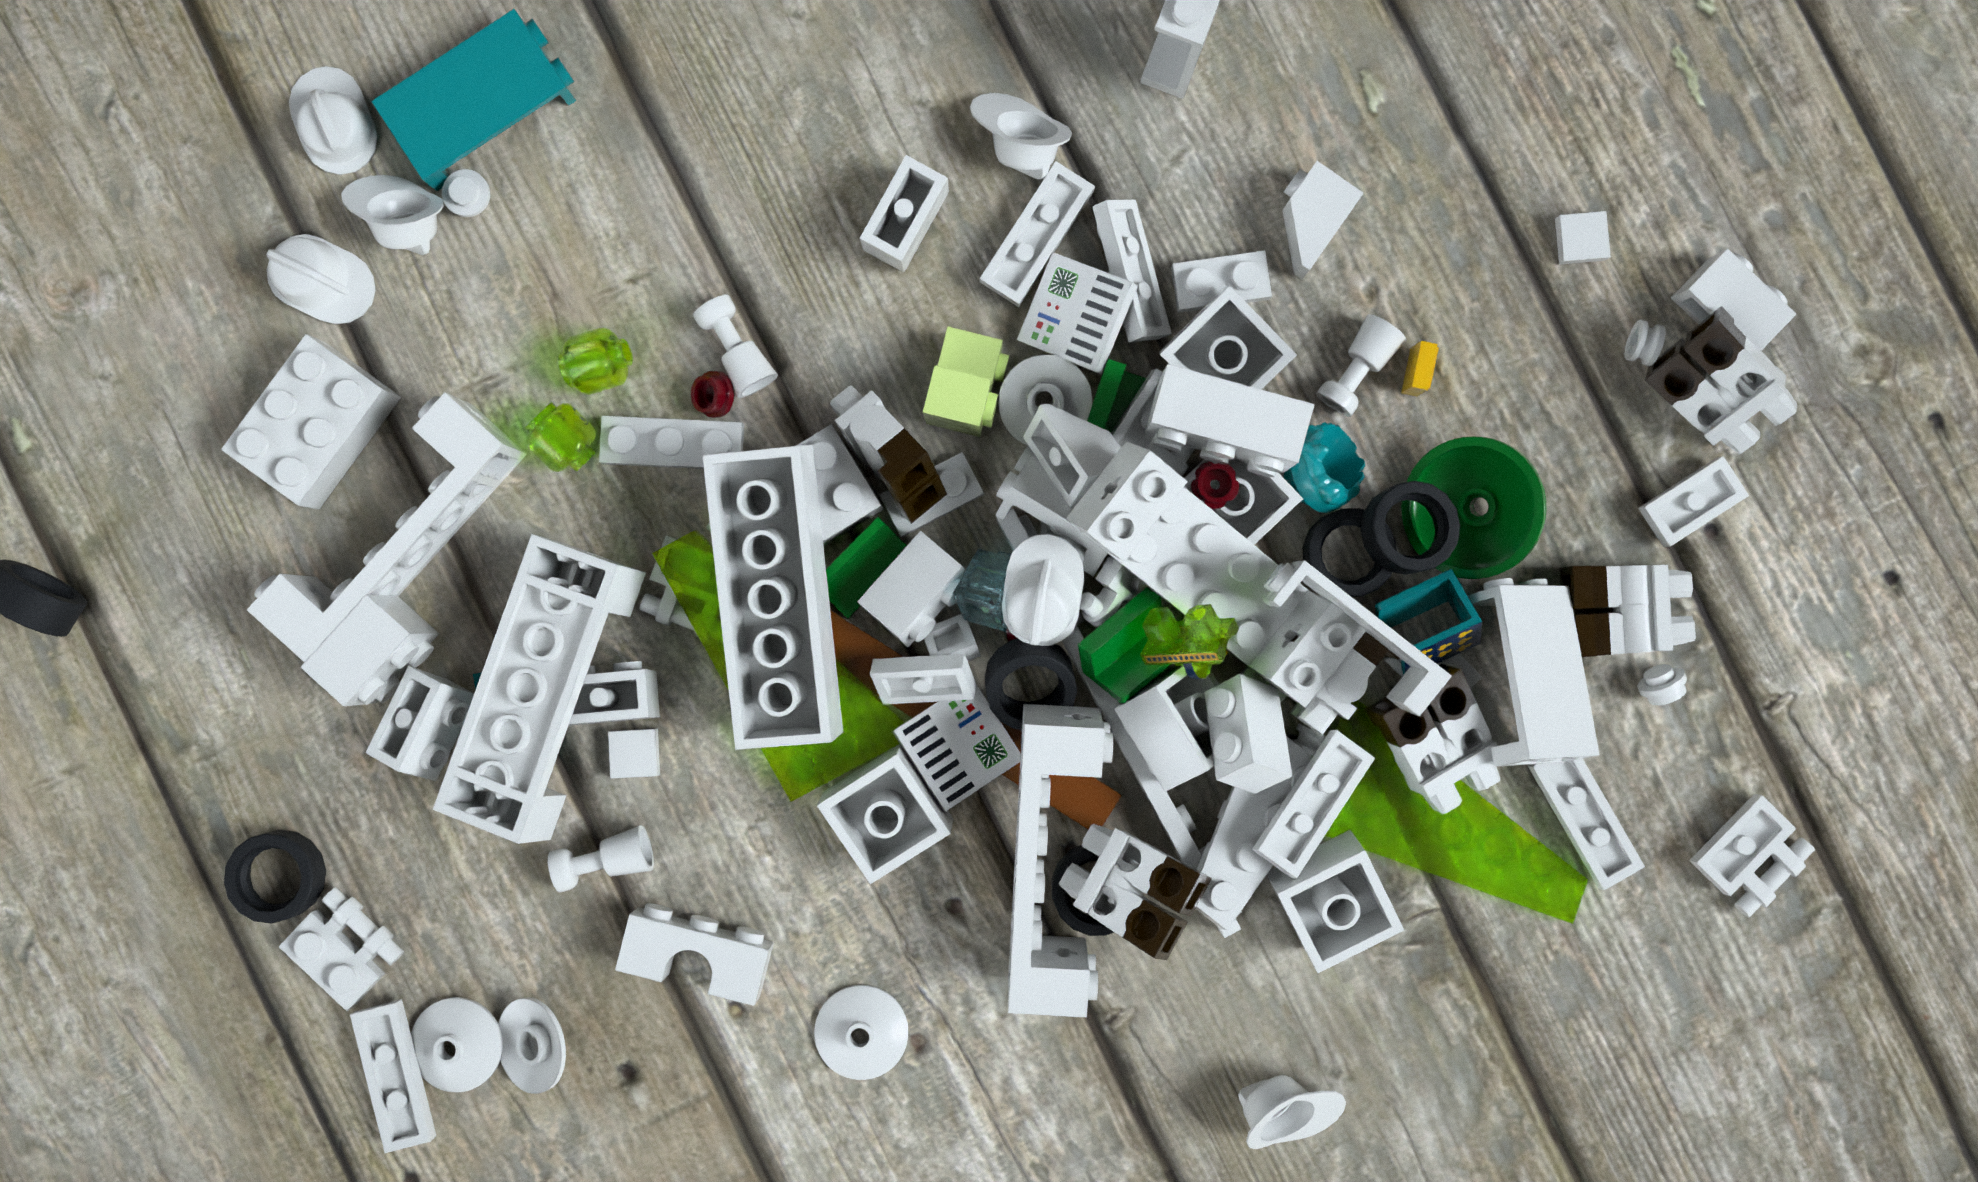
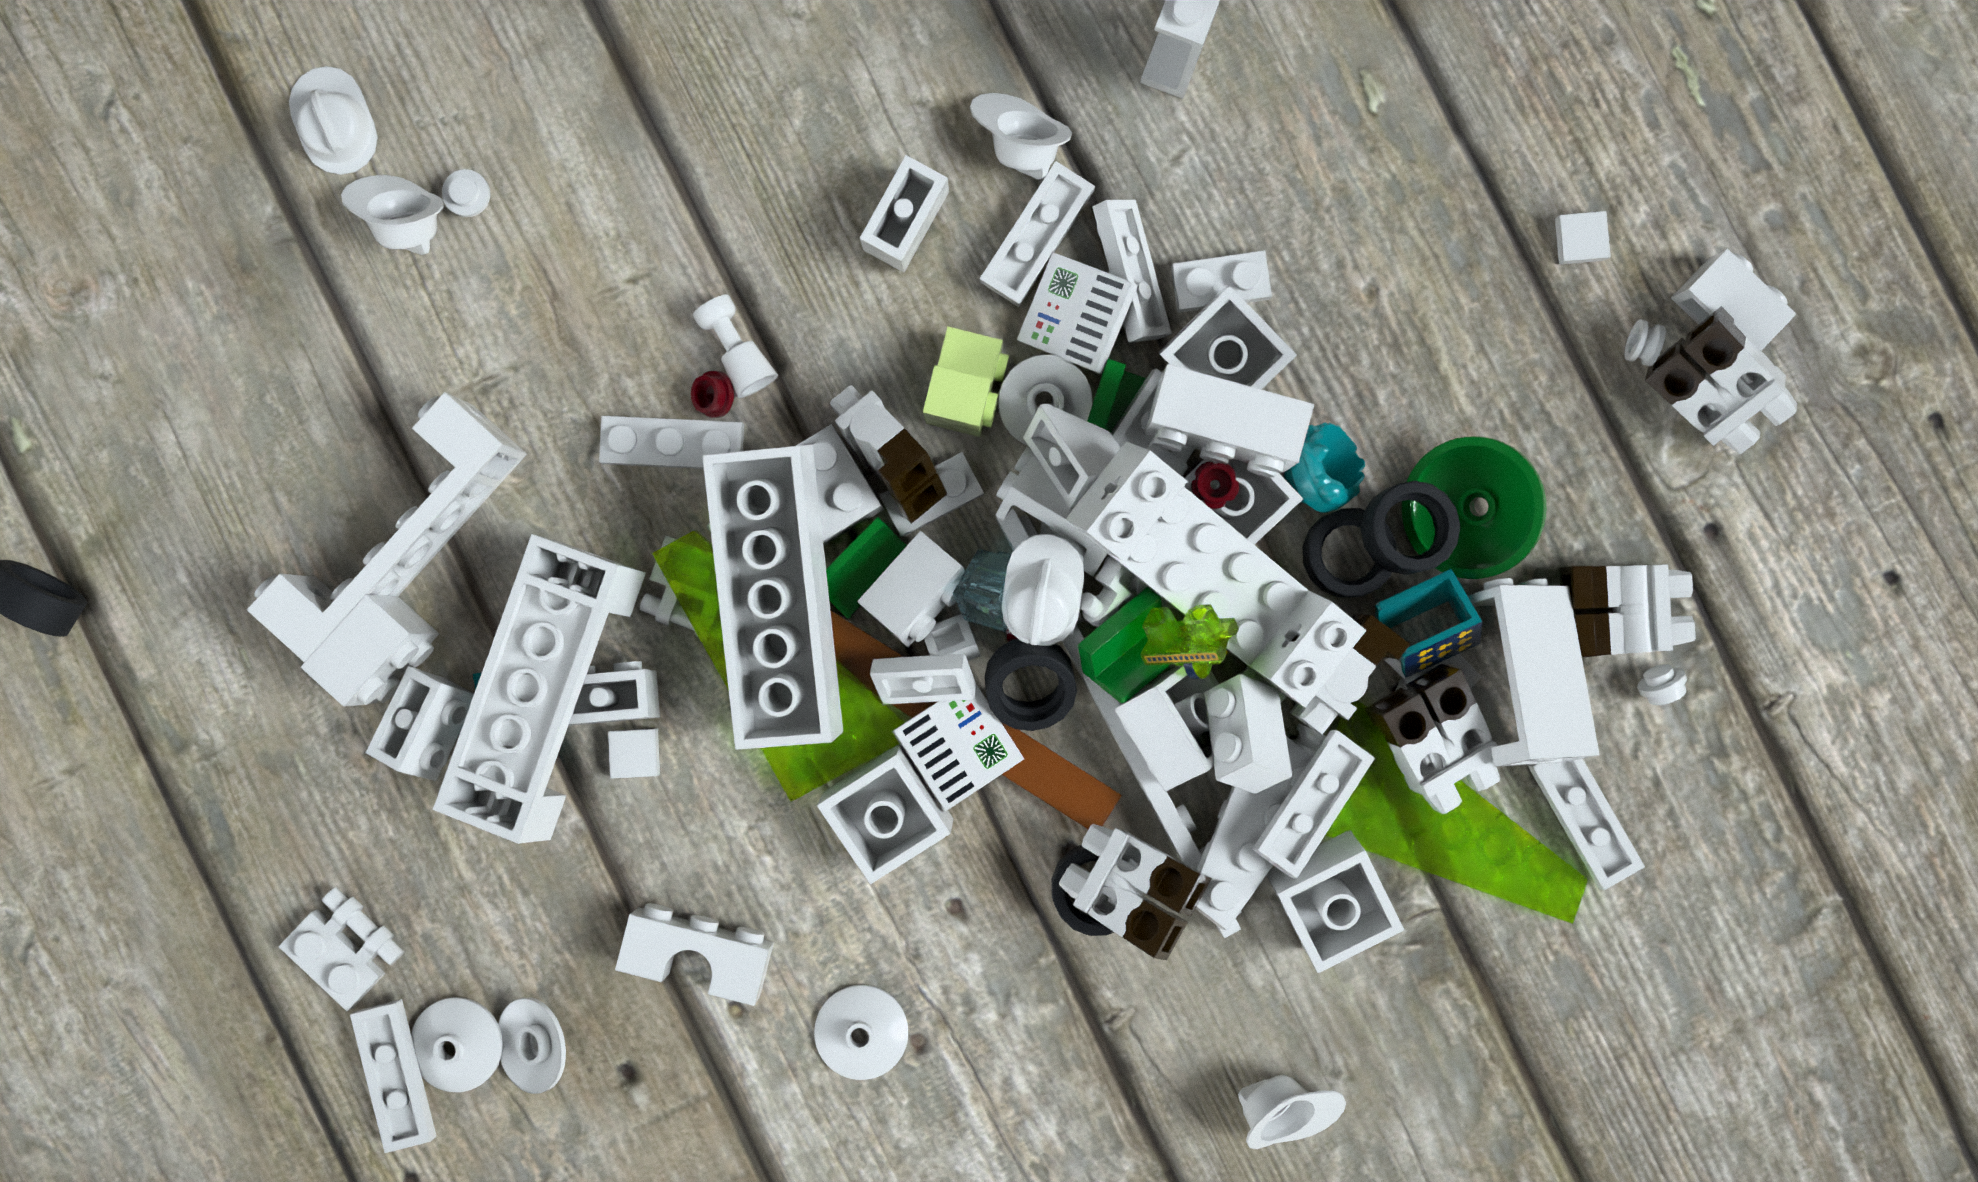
(239, 883): black tyre -> none
(311, 423): white brick -> none
(320, 279): white piece -> none
(472, 95): teal panel -> none
(561, 437): clear neon green head -> none
(595, 361): clear neon green head -> none
(618, 855): white piece -> none
(1049, 971): white plate -> none
(1315, 213): white slope -> none
(1370, 351): white piece -> none
(1420, 368): yellow tile -> none
(1420, 681): white panel -> none
(1693, 501): white plate -> none
(1743, 847): white plate -> none

